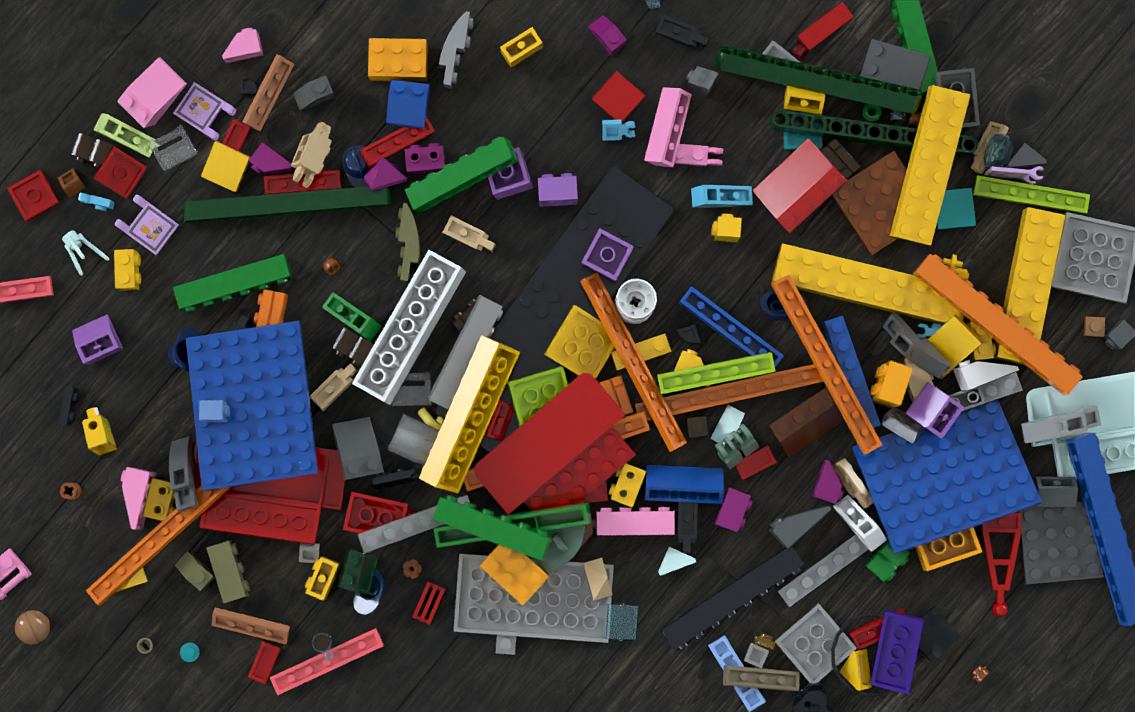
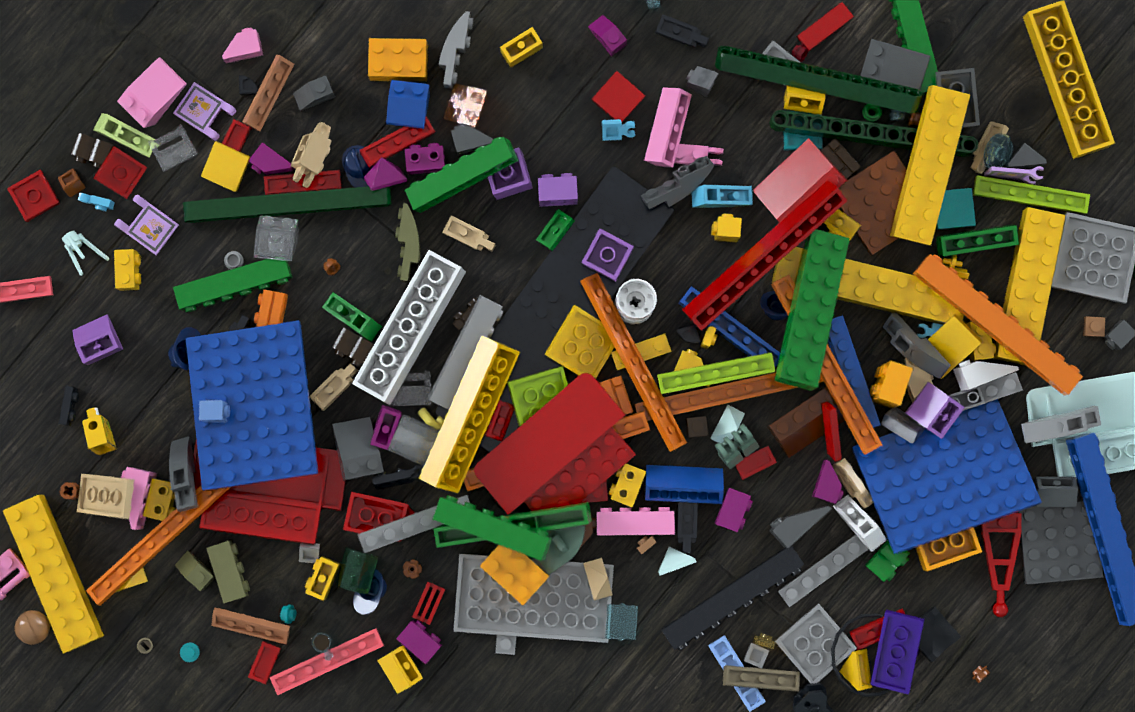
(53, 573): none -> yellow brick
(105, 496): none -> tan hinge
(233, 260): none -> light grey plate
(276, 238): none -> clear slope
(288, 614): none -> teal plate
(385, 427): none -> magenta slope
(400, 669): none -> yellow brick
(419, 641): none -> magenta brick
(466, 105): none -> clear orange hinge
(468, 139): none -> dark grey slope
(555, 230): none -> green plate
(645, 543): none -> medium nougat plate
(686, 180): none -> dark grey slope
(709, 337): none -> yellow plate
(764, 255): none -> red brick
(812, 310): none -> green brick
(831, 431): none -> red tile
(842, 225): none -> yellow plate
(977, 240): none -> green brick
(1068, 79): none -> yellow brick

